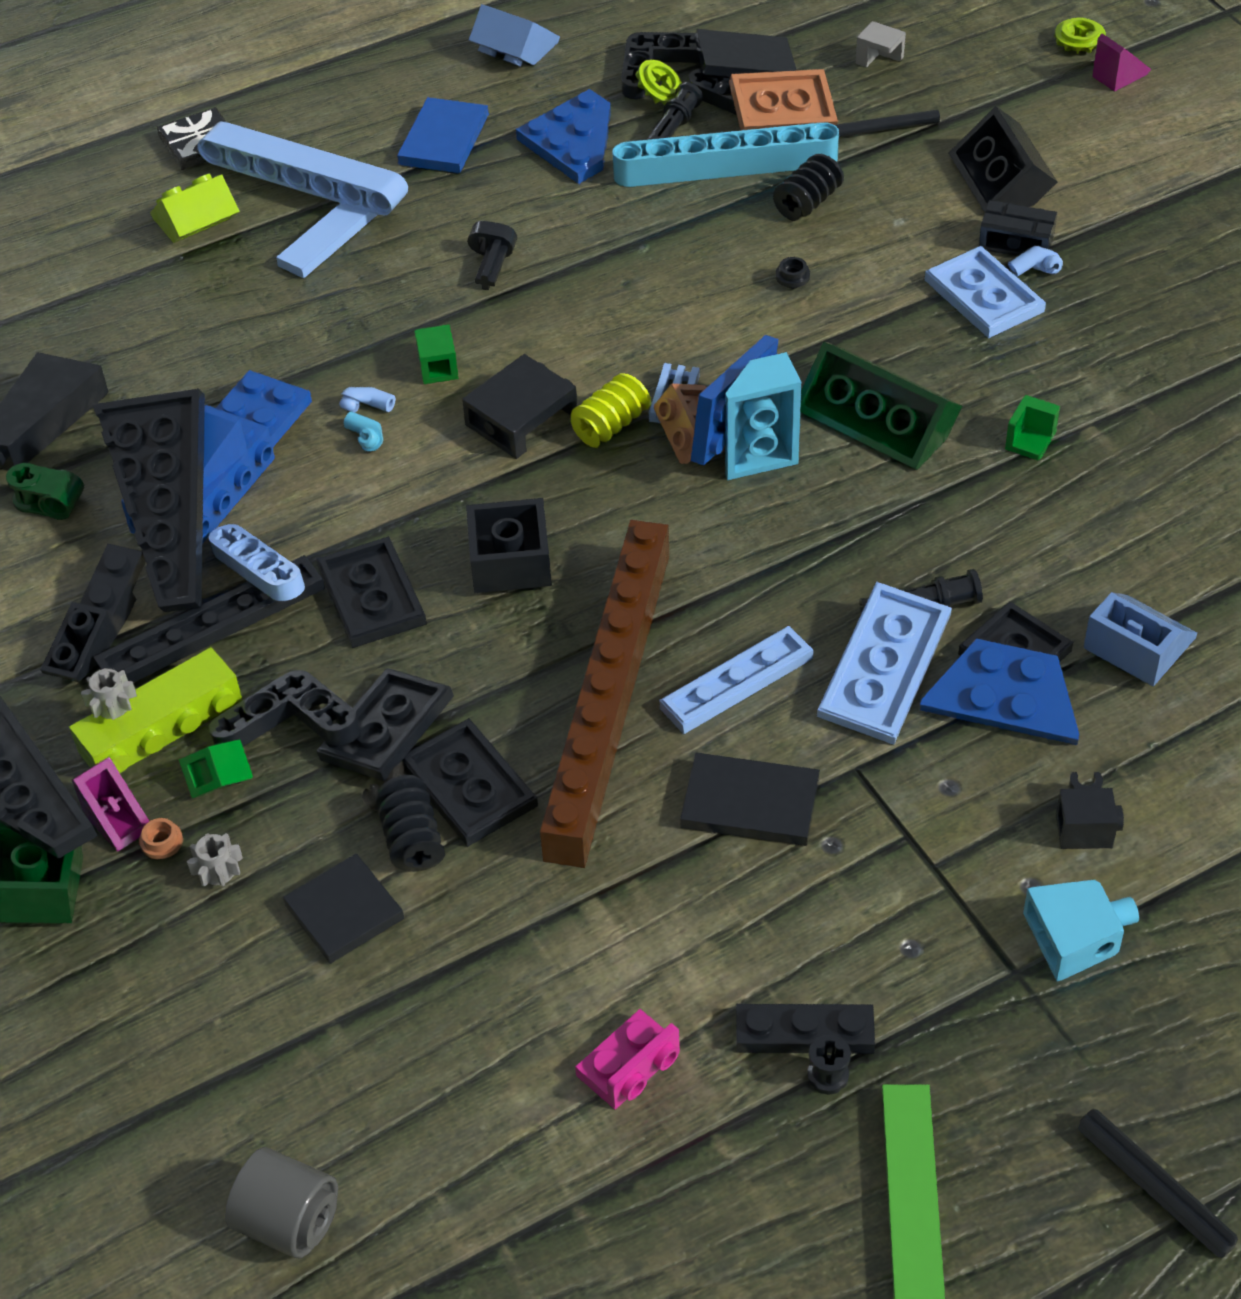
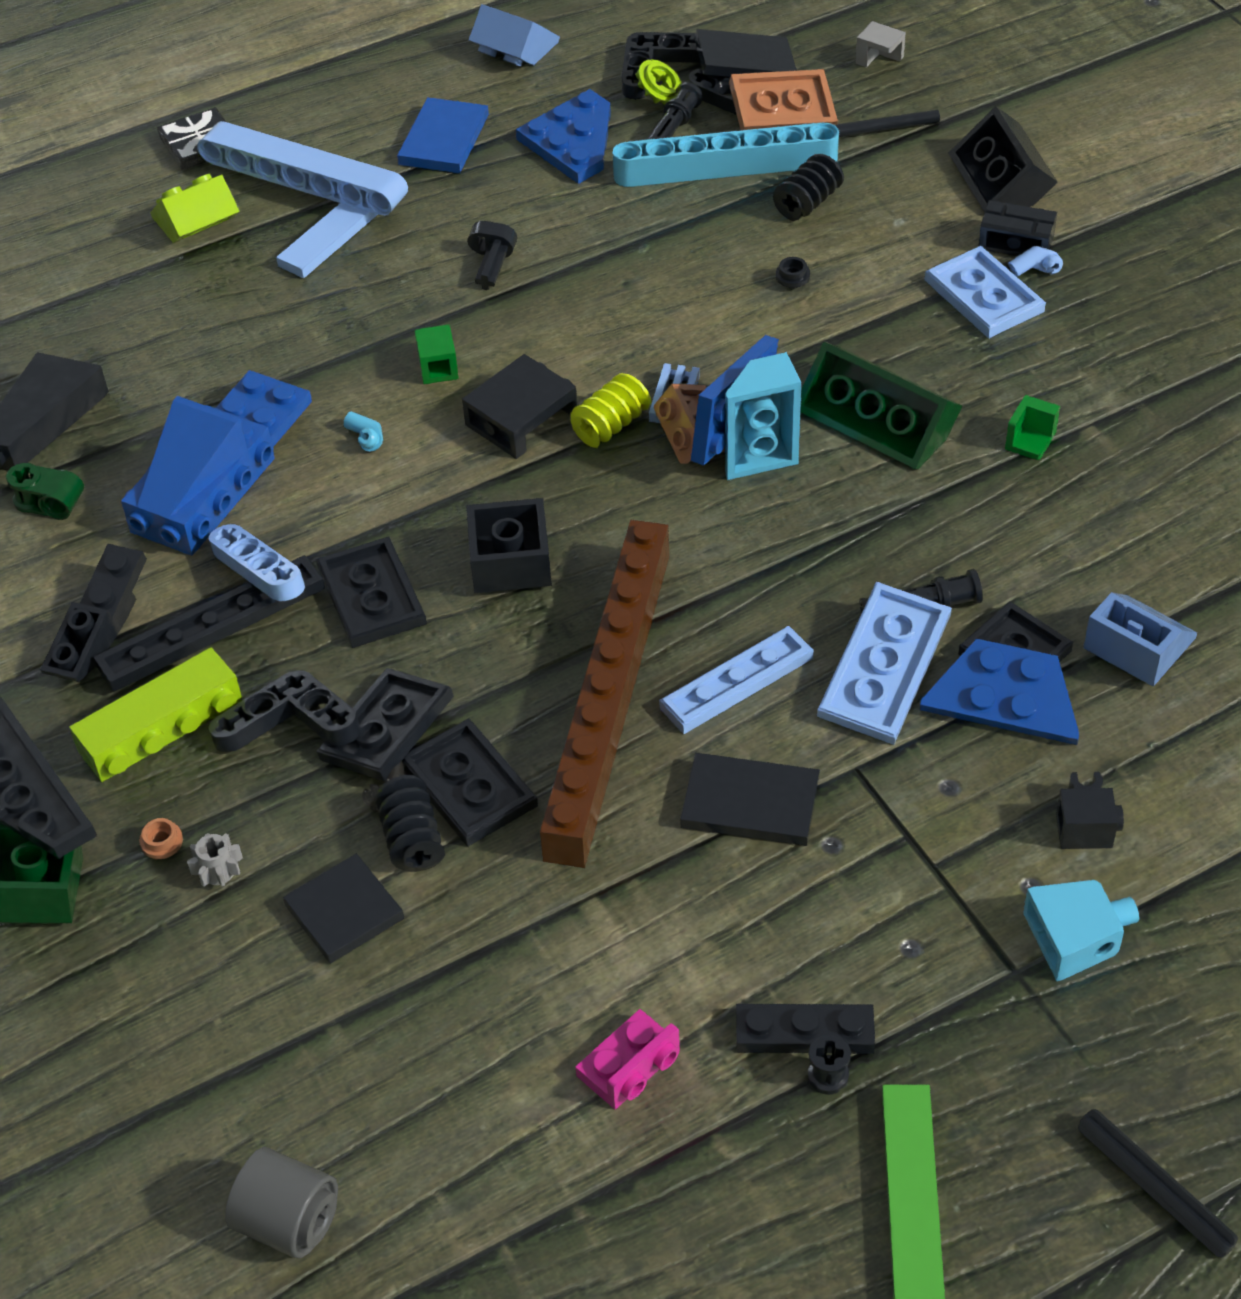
(109, 693): light grey gear -> none
(110, 804): magenta slope -> none
(160, 474): black wing -> none
(215, 768): green panel -> none
(368, 395): light blue arm -> none
(1086, 34): lime gear -> none
(1115, 65): magenta slope -> none

